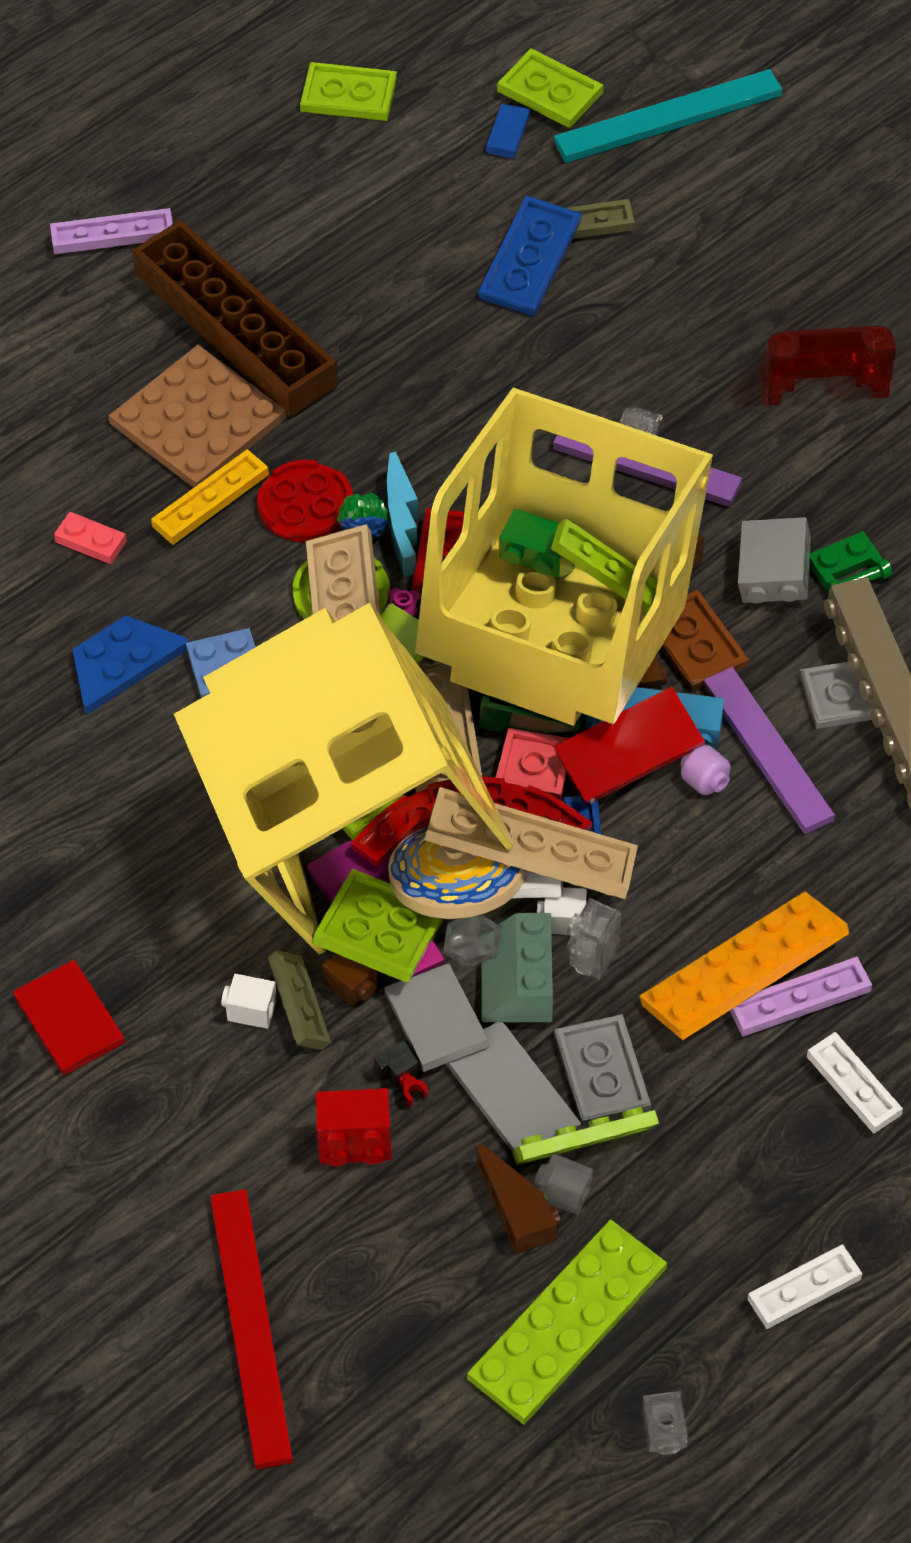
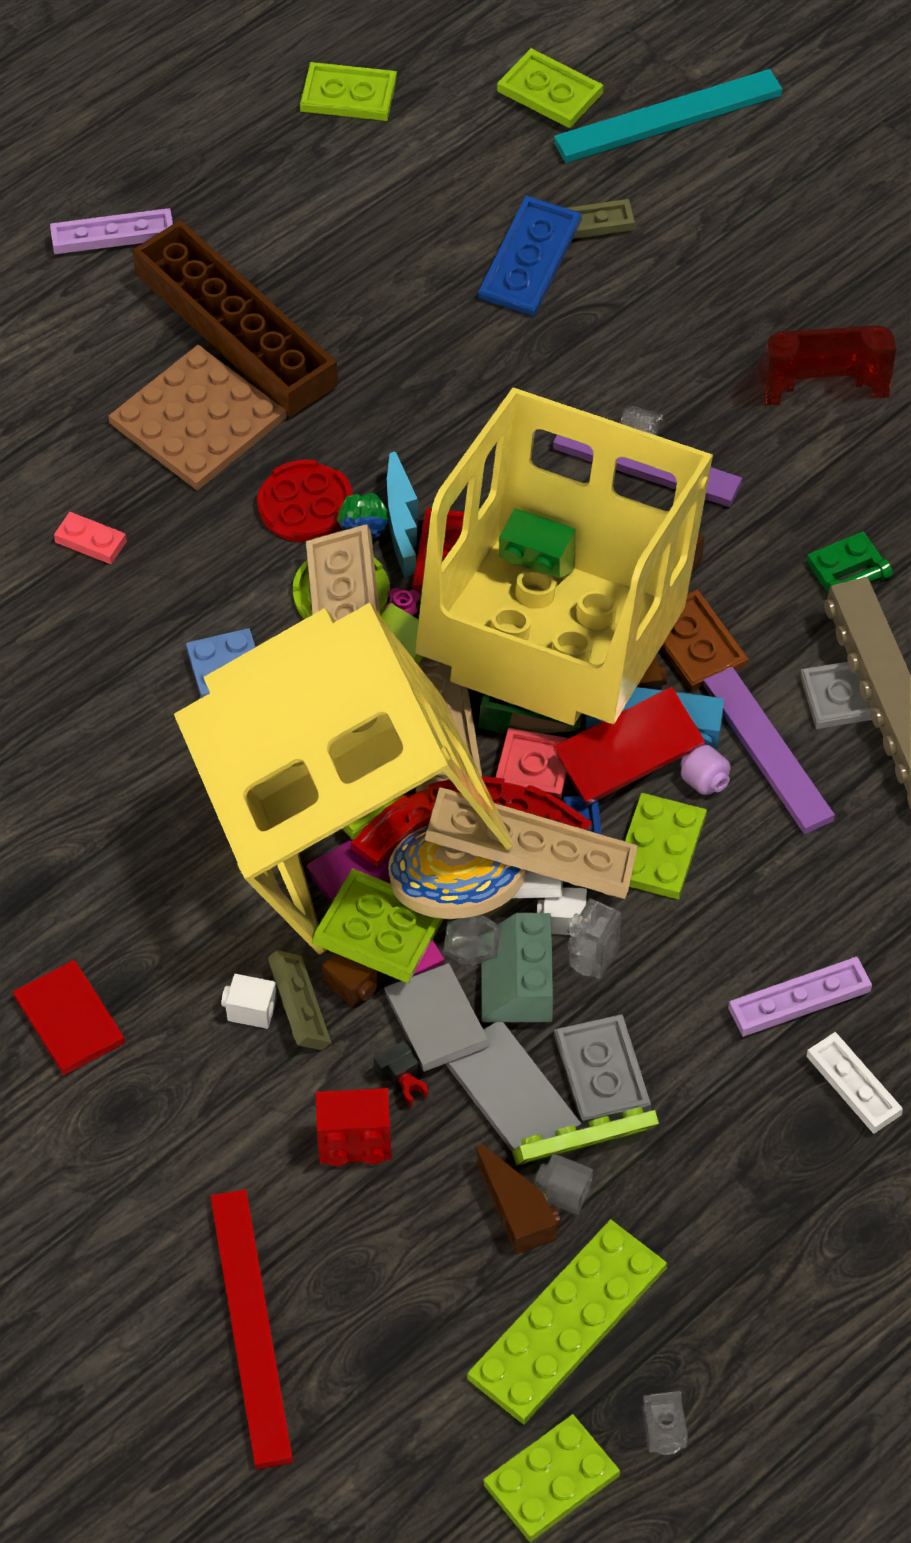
(121, 658): blue wing -> none
(209, 497): yellow plate -> none
(508, 131): blue tile -> none
(551, 1478): none -> lime plate
(599, 561): lime plate -> none
(665, 842): none -> lime plate
(744, 965): light orange plate -> none
(774, 560): light grey brick -> none
(804, 1286): white plate -> none

